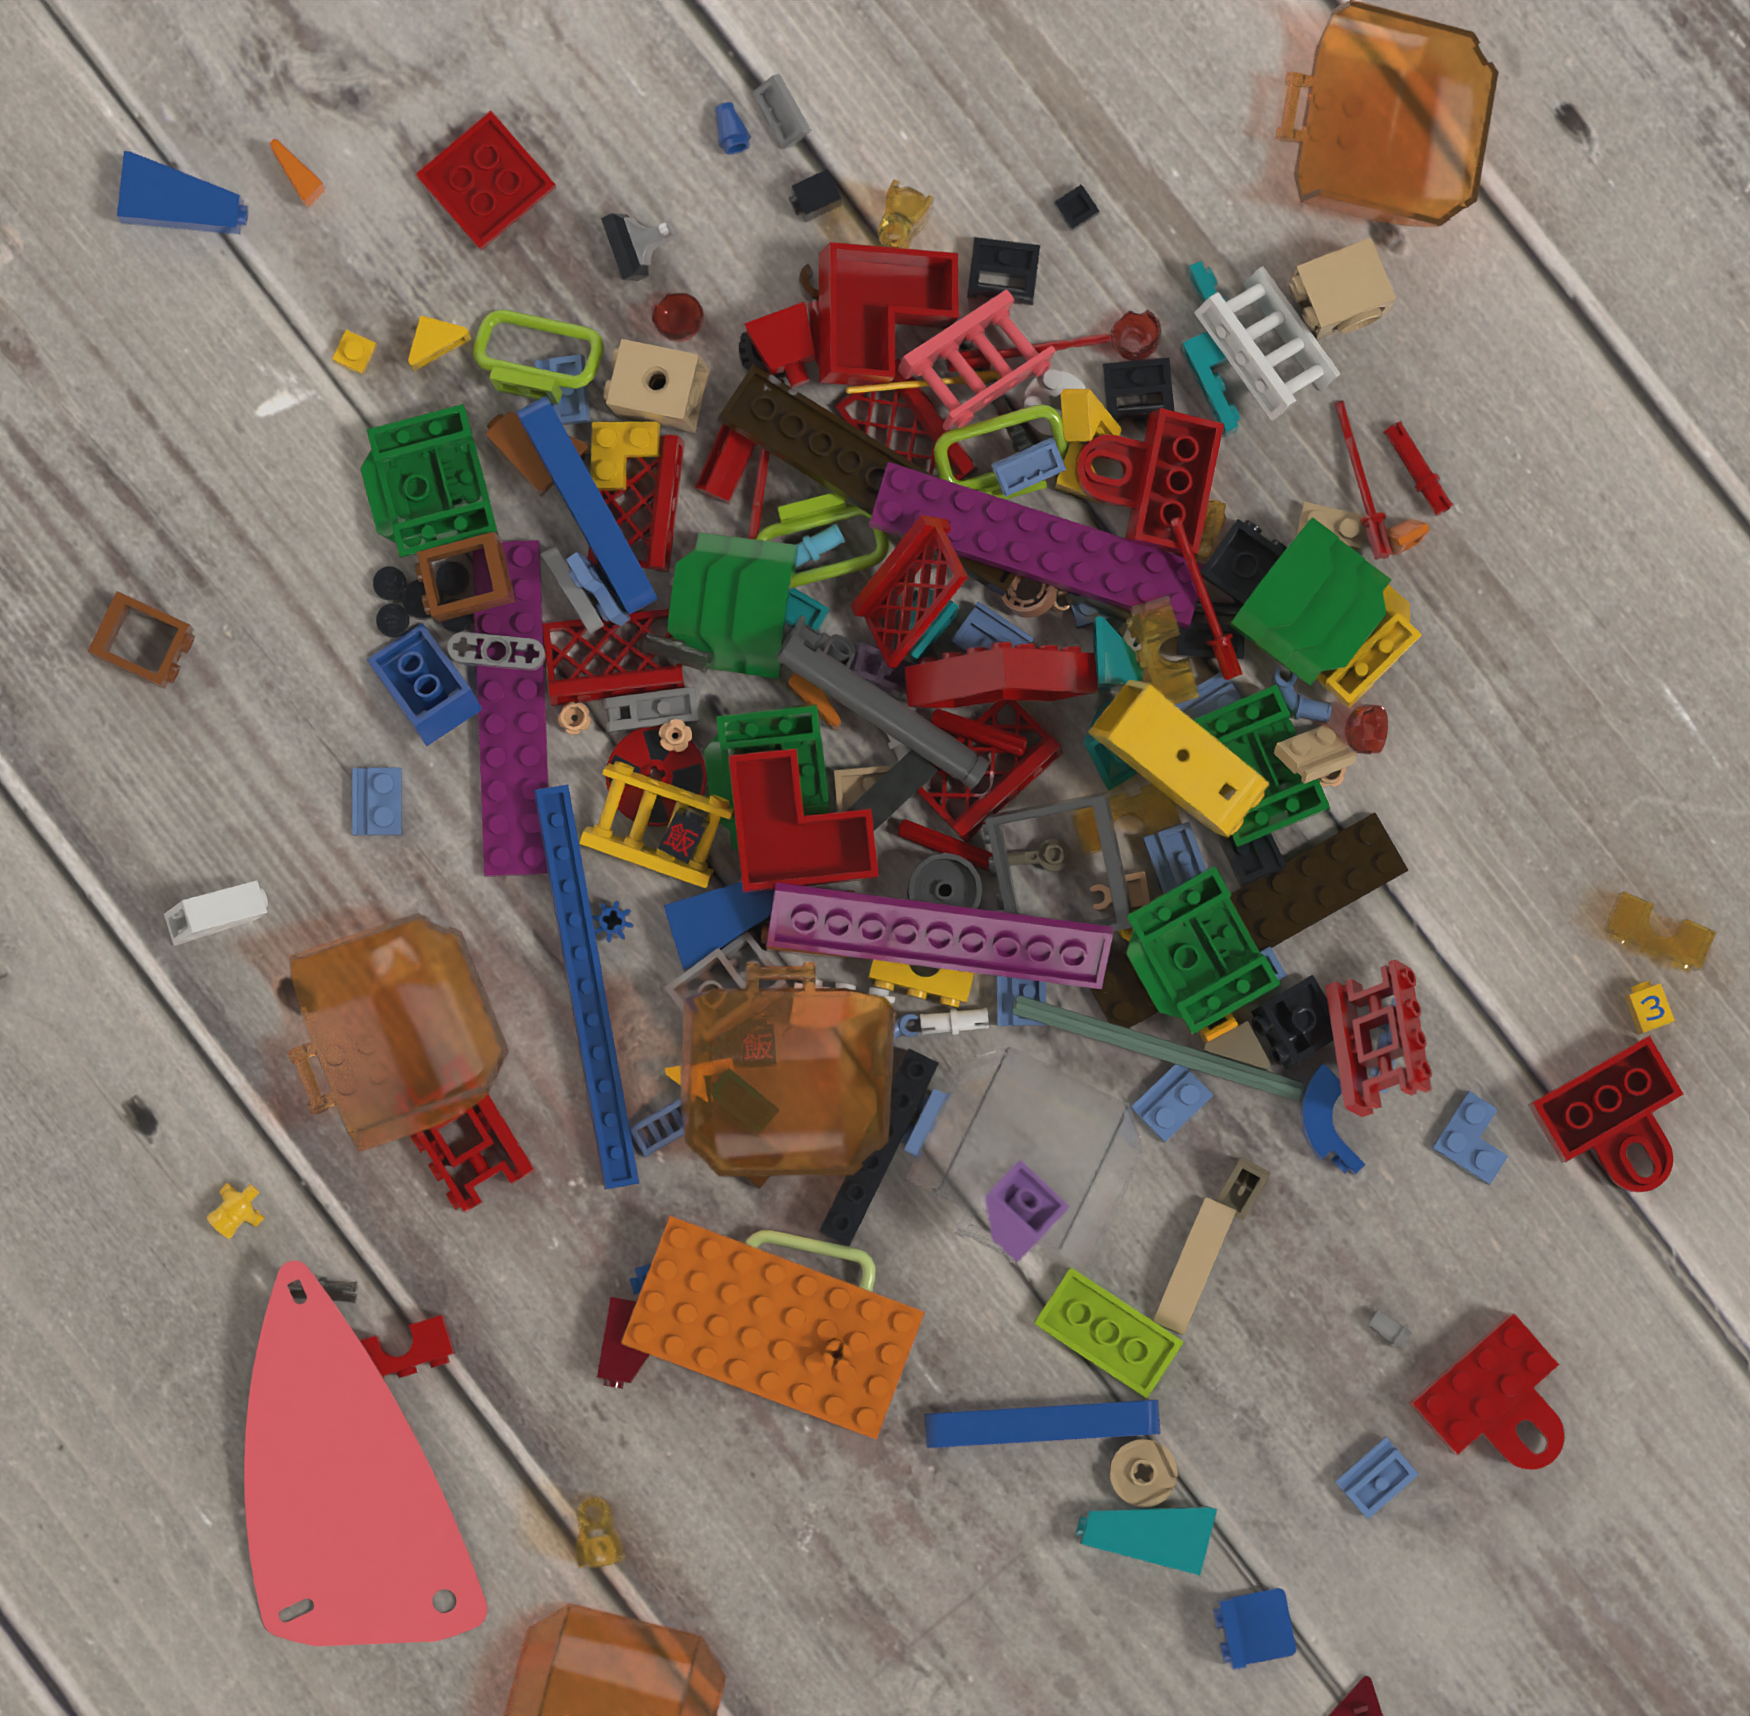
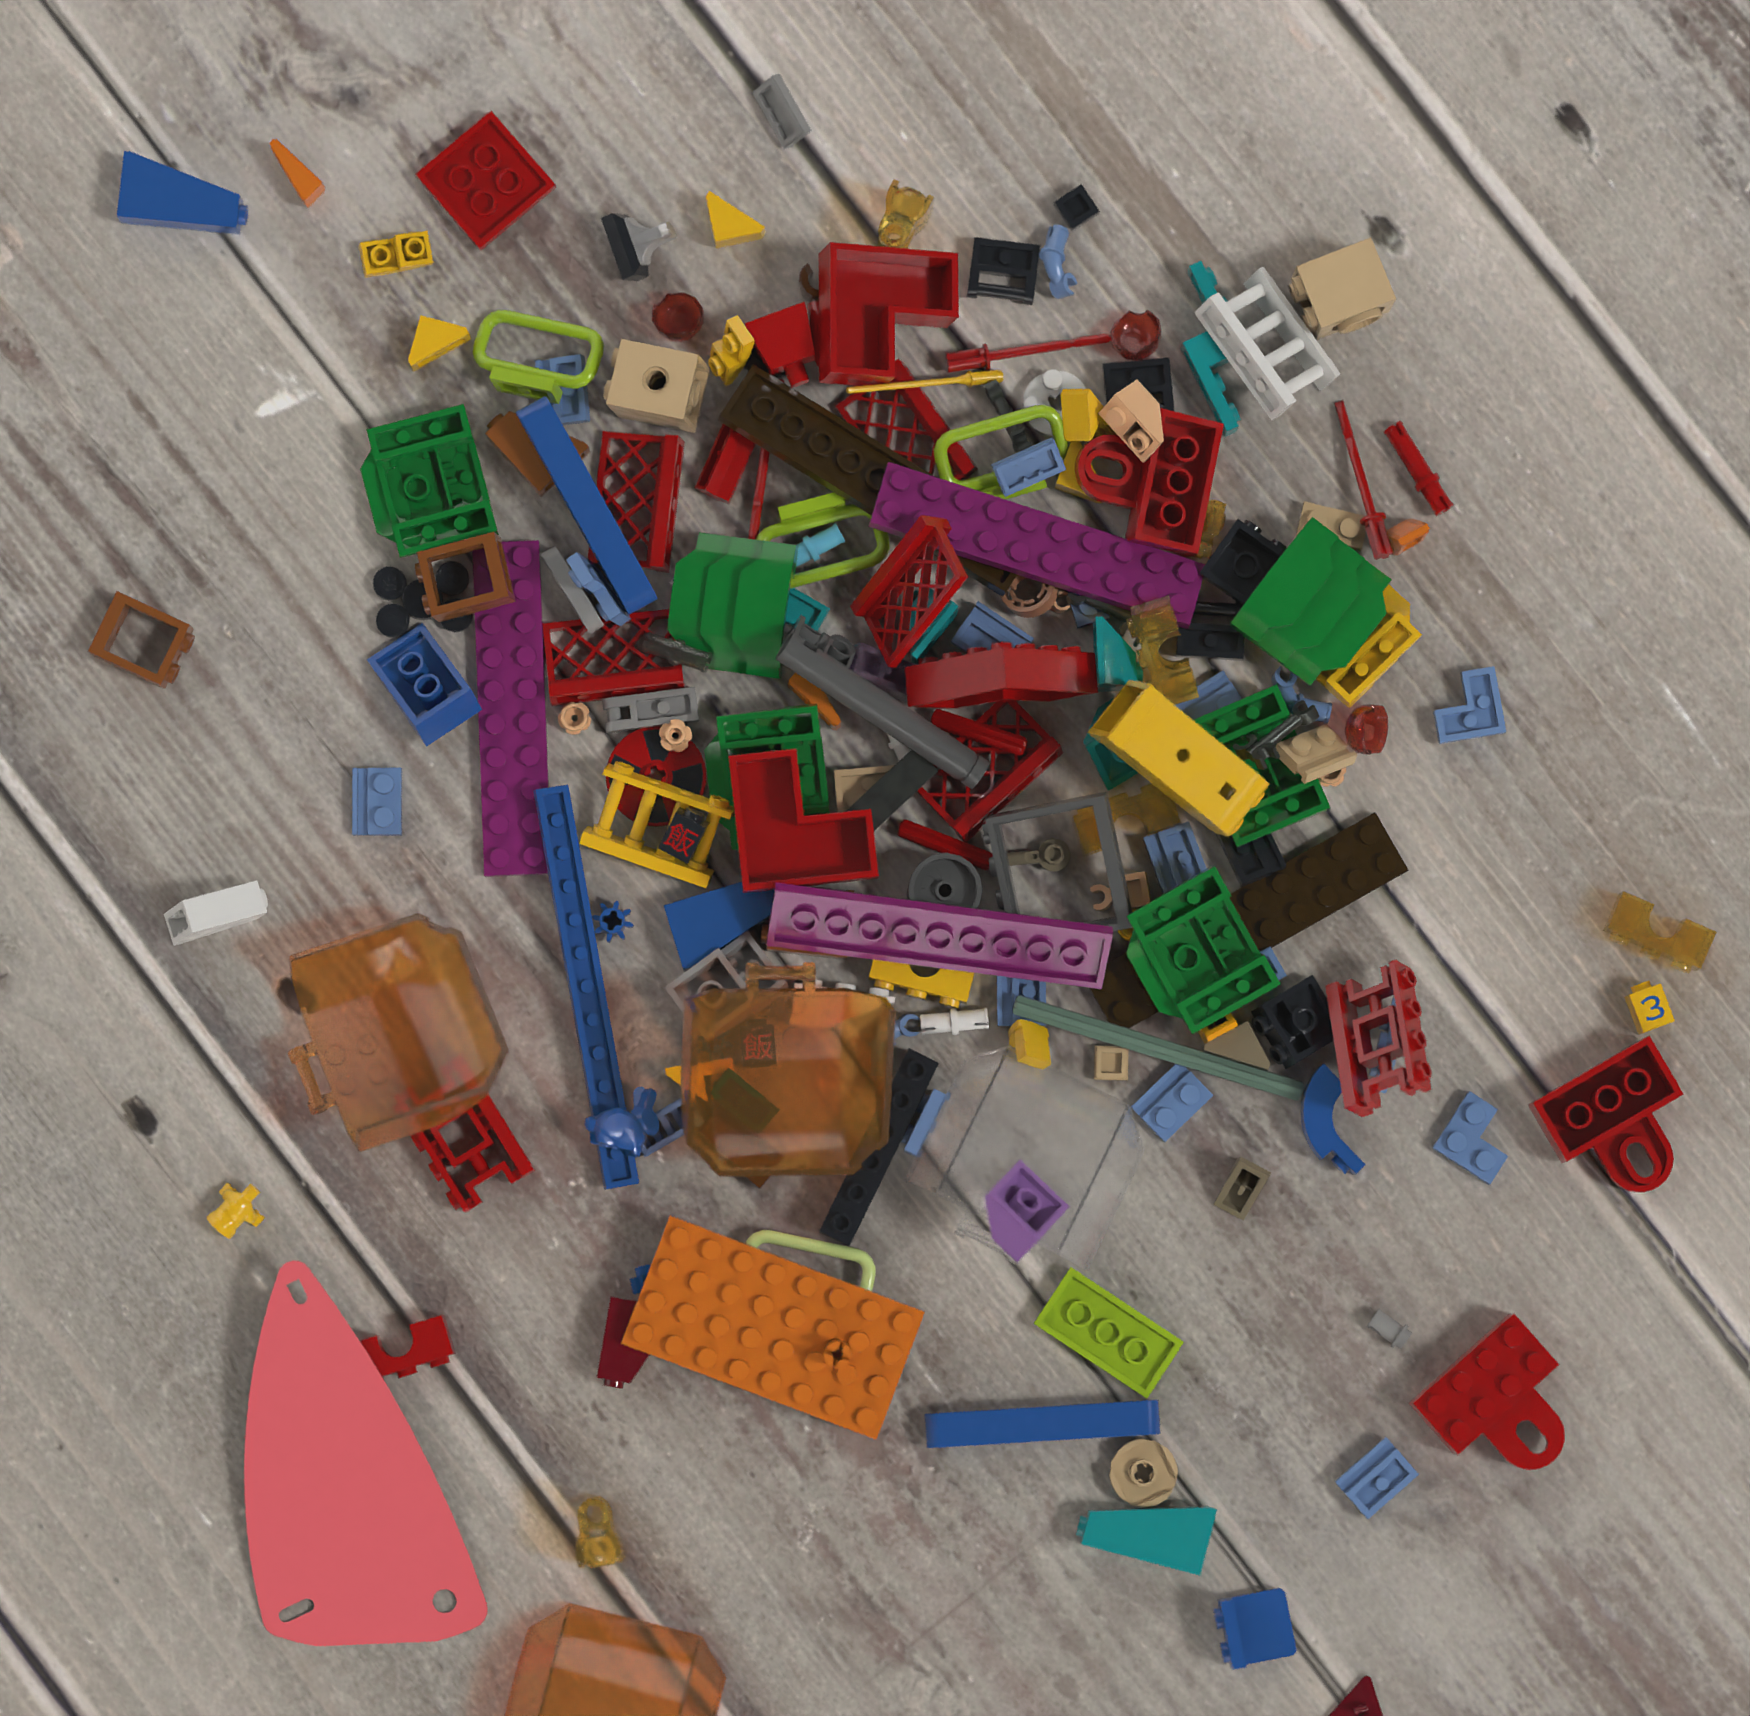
(333, 1289): clear smoke pin -> none
(354, 352): yellow plate -> none
(395, 254): none -> yellow slope
(470, 656): light grey beam -> none
(614, 443): yellow plate -> none
(623, 1128): none -> blue animal
(730, 224): none -> yellow slope
(731, 130): blue cone -> none
(731, 352): none -> yellow slope
(815, 196): black brick -> none
(972, 329): coral fence -> none
(1030, 1043): none -> yellow tile
(1053, 257): none -> medium blue piece
(1110, 1063): none -> tan tile
(1135, 419): none -> light nougat slope
(1194, 1265): tan slope -> none
(1221, 643): red piece -> none
(1265, 747): none -> pearl dark grey bar
(1391, 117): clear orange windscreen -> none
(1481, 714): none -> medium blue plate

